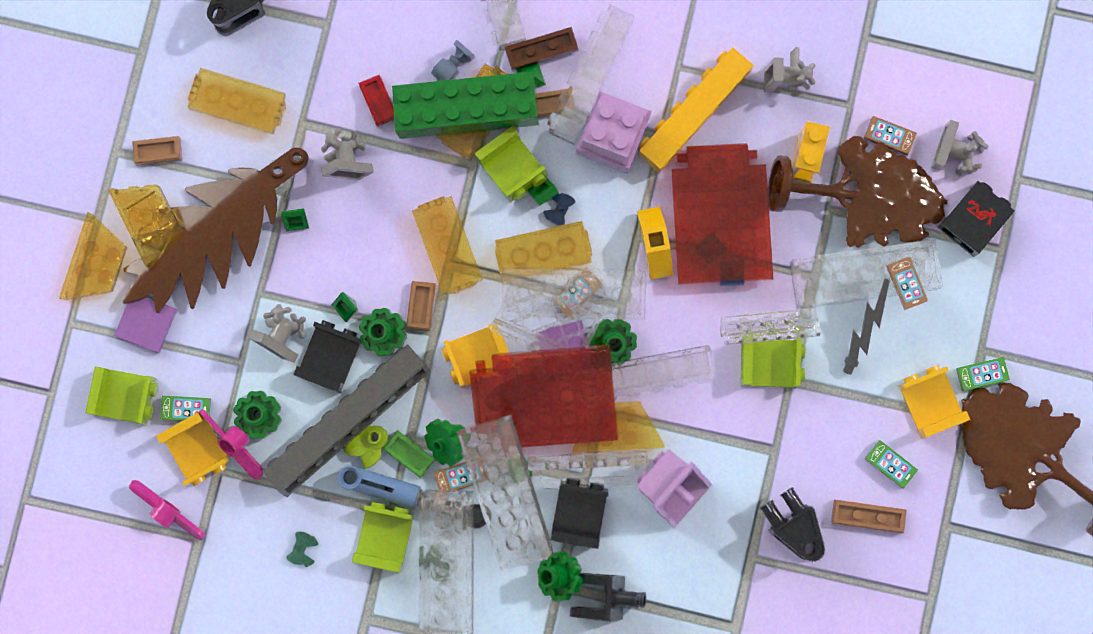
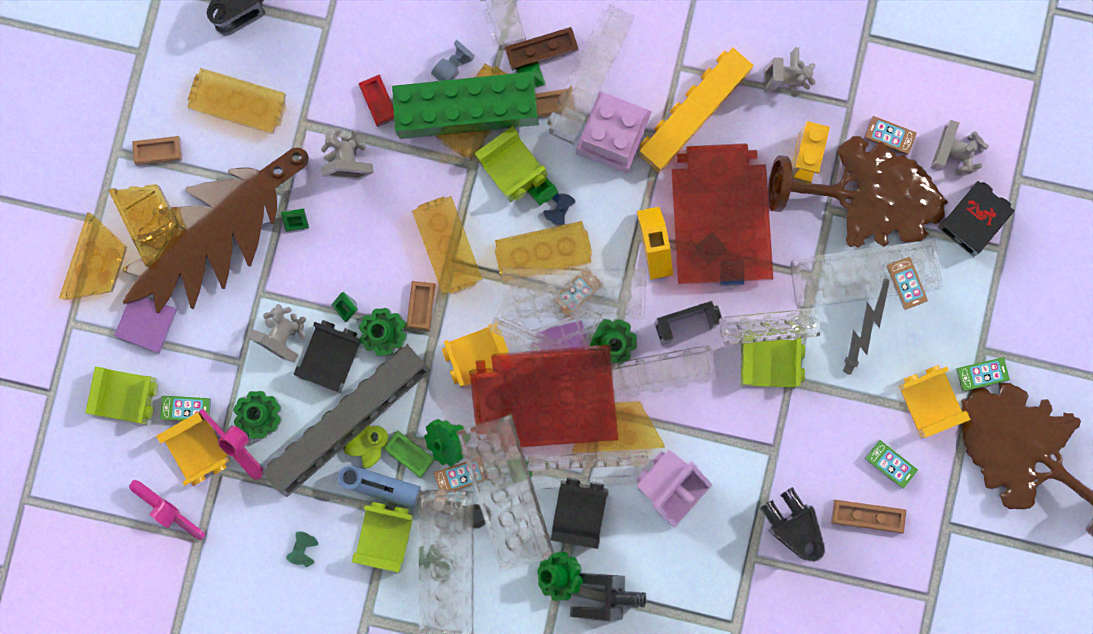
(662, 323): none -> black panel

